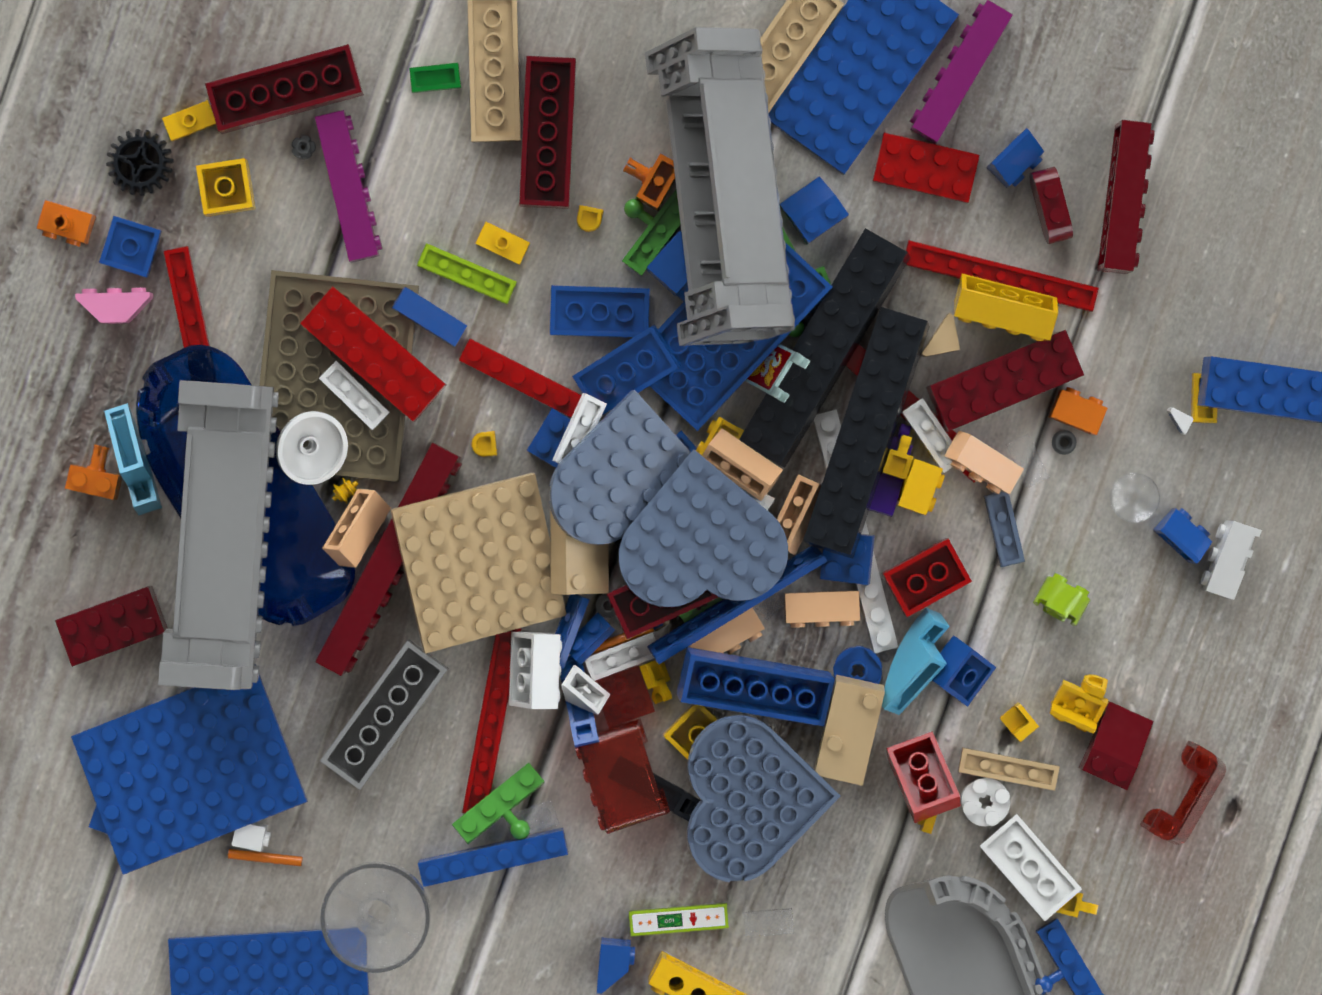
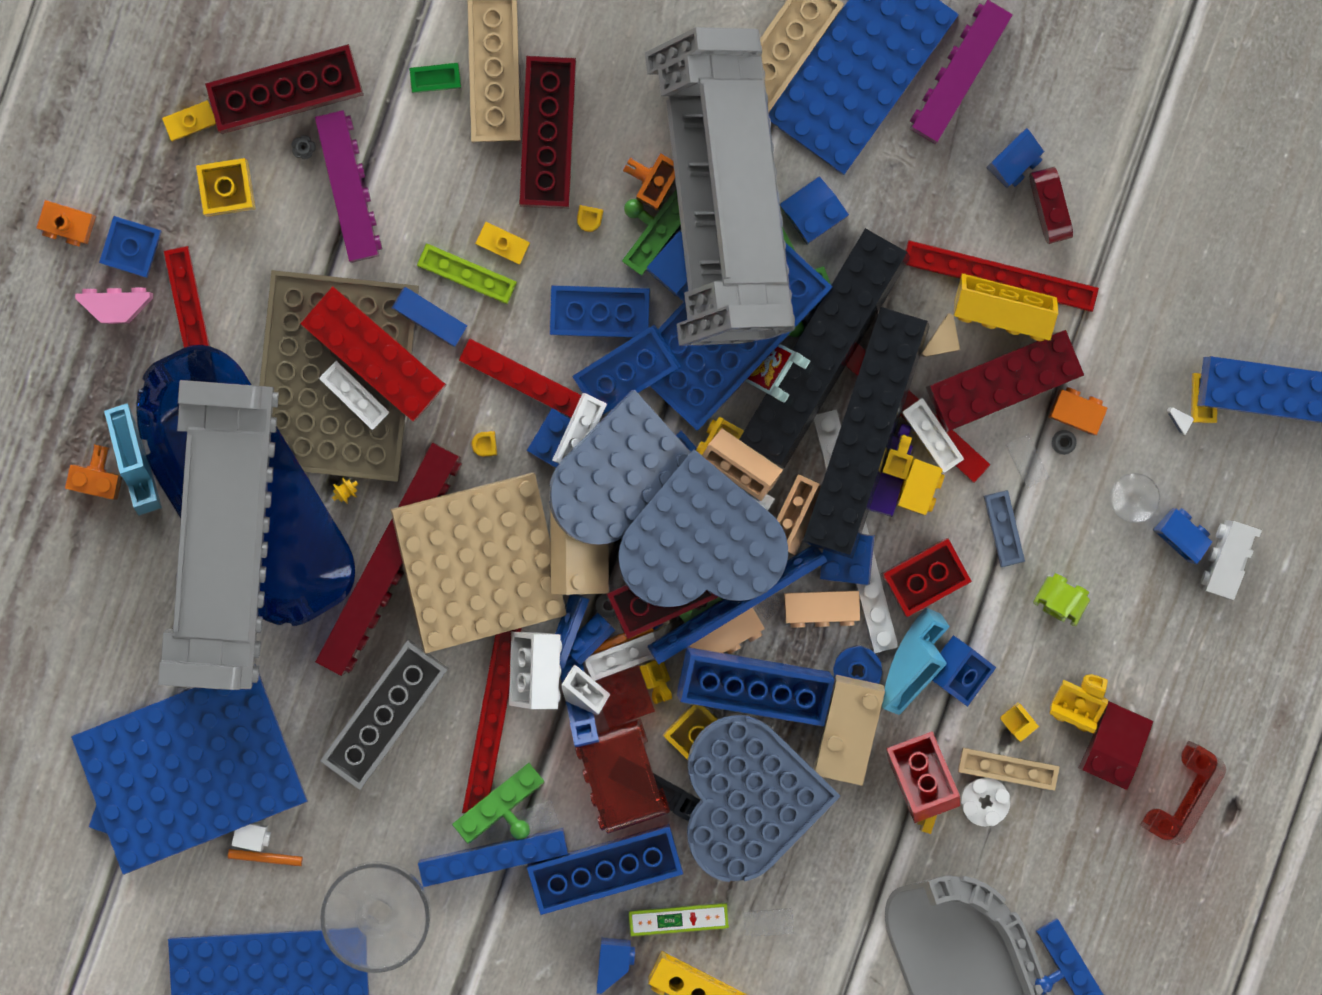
(111, 625): dark red brick -> none
(141, 151): black gear -> none
(323, 454): white dish -> none
(356, 528): light nougat brick -> none
(605, 869): none -> blue brick
(926, 168): red plate -> none
(983, 463): light nougat brick -> none
(1030, 867): white plate -> none
(1076, 904): yellow plate -> none
(1125, 197): dark red brick -> none

